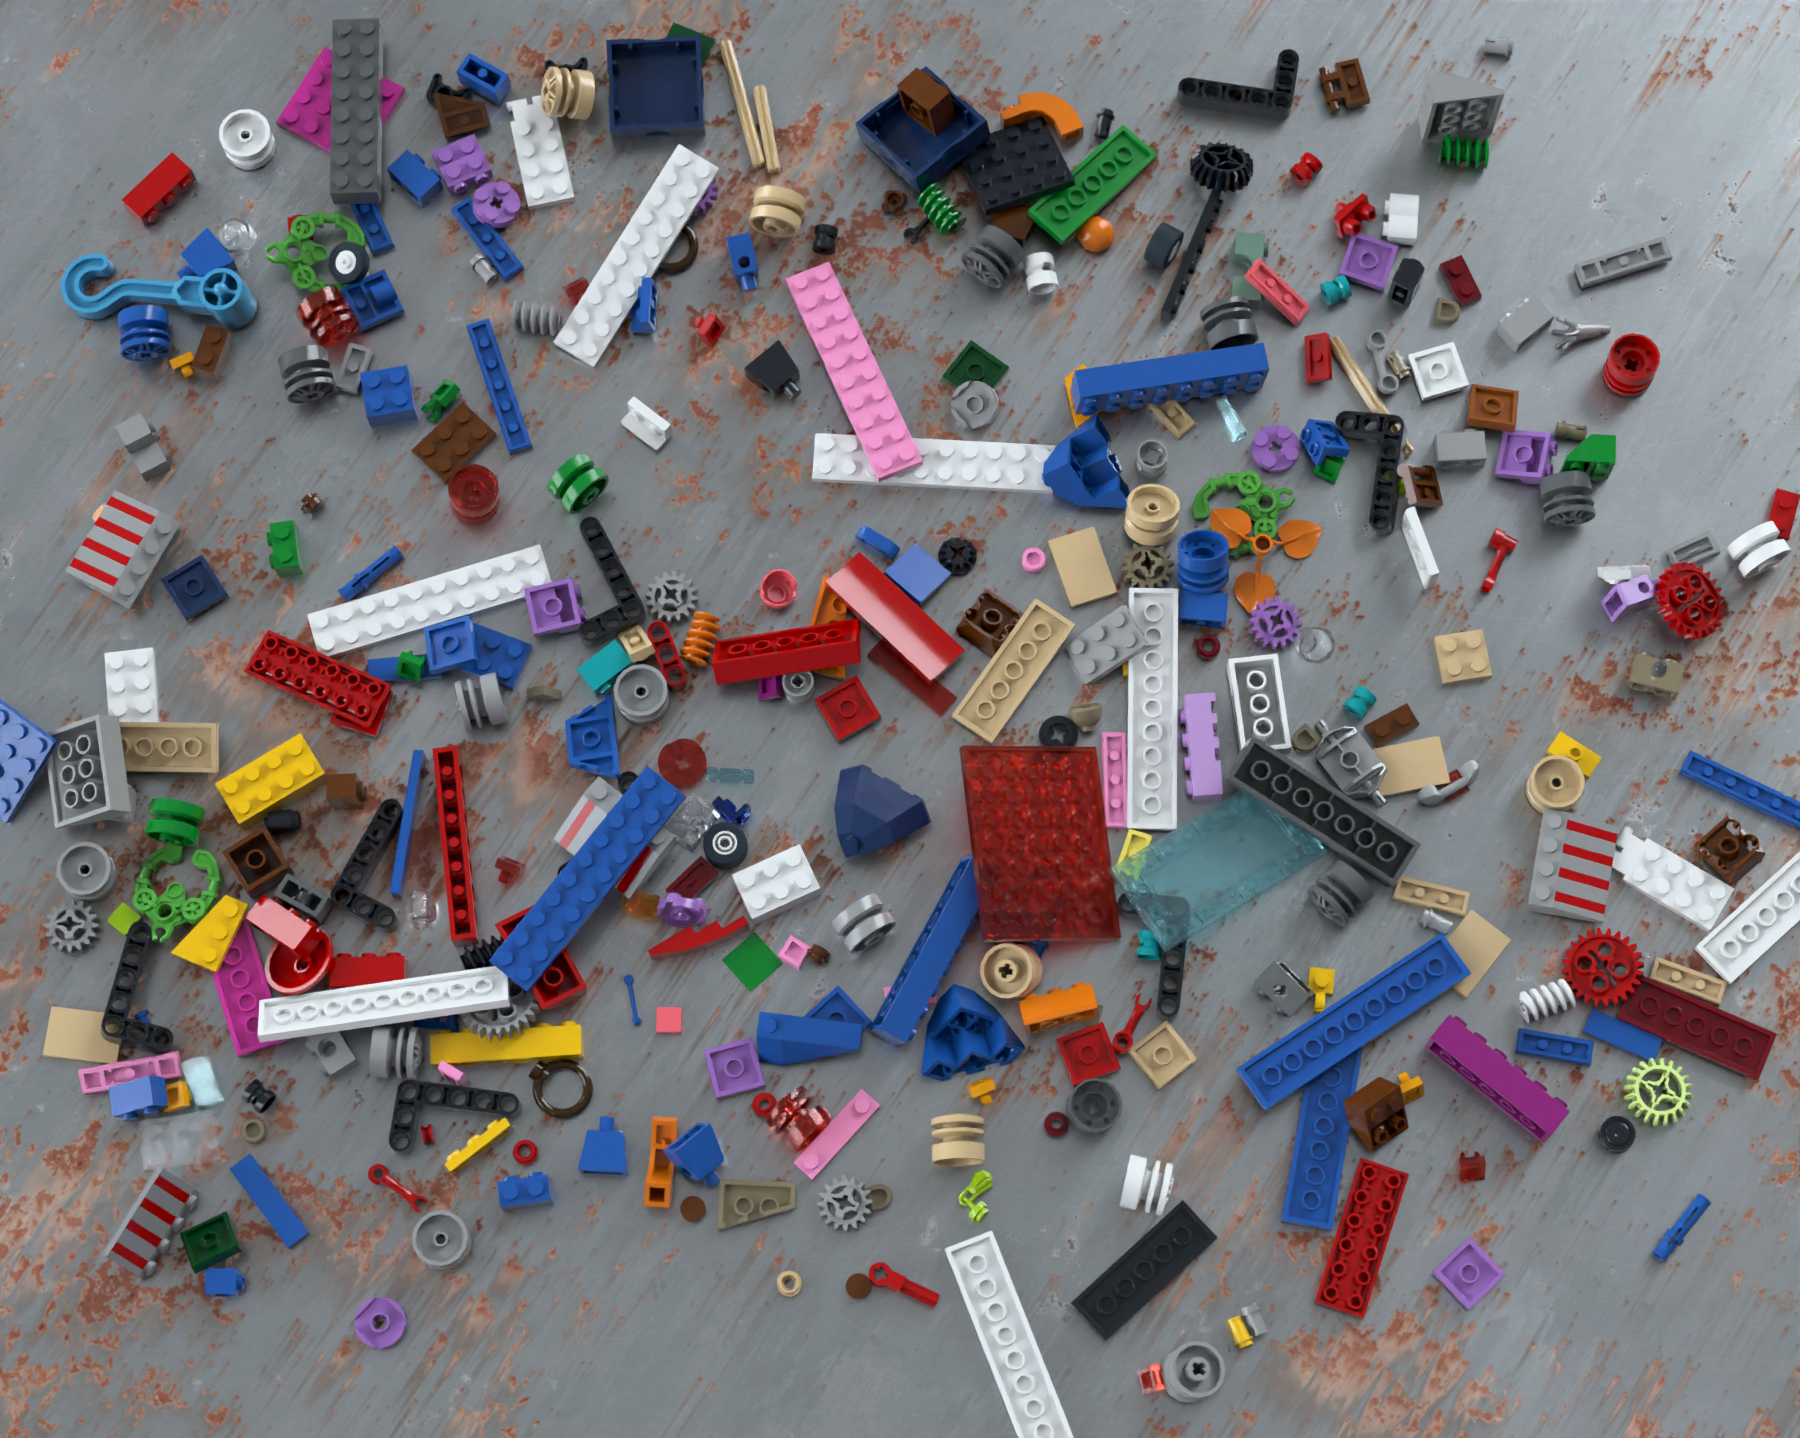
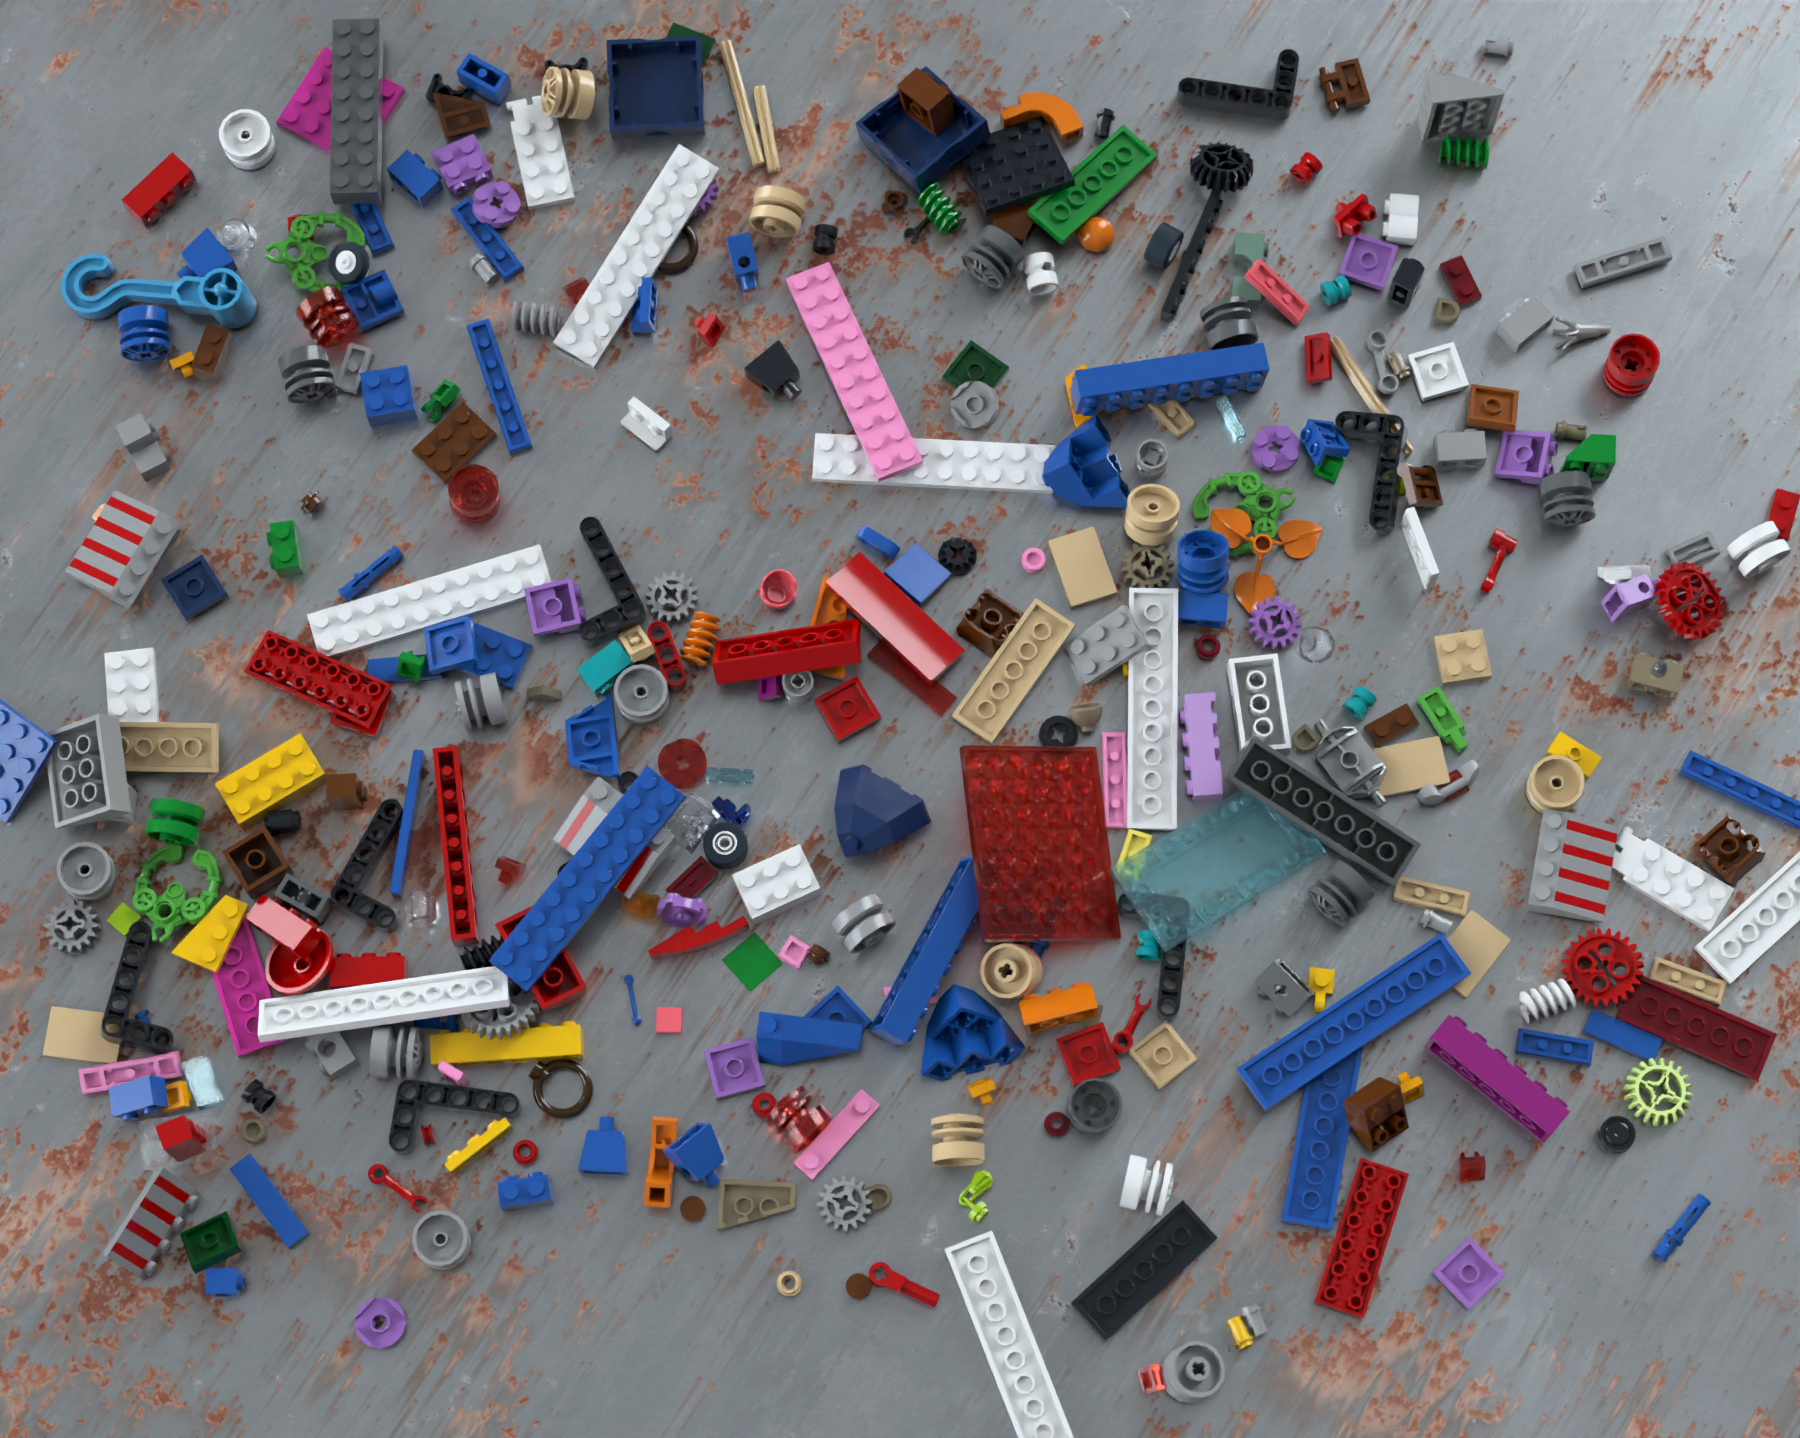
(182, 1138): none -> red brick
(578, 483): green wheel -> none
(1443, 718): none -> bright green hinge

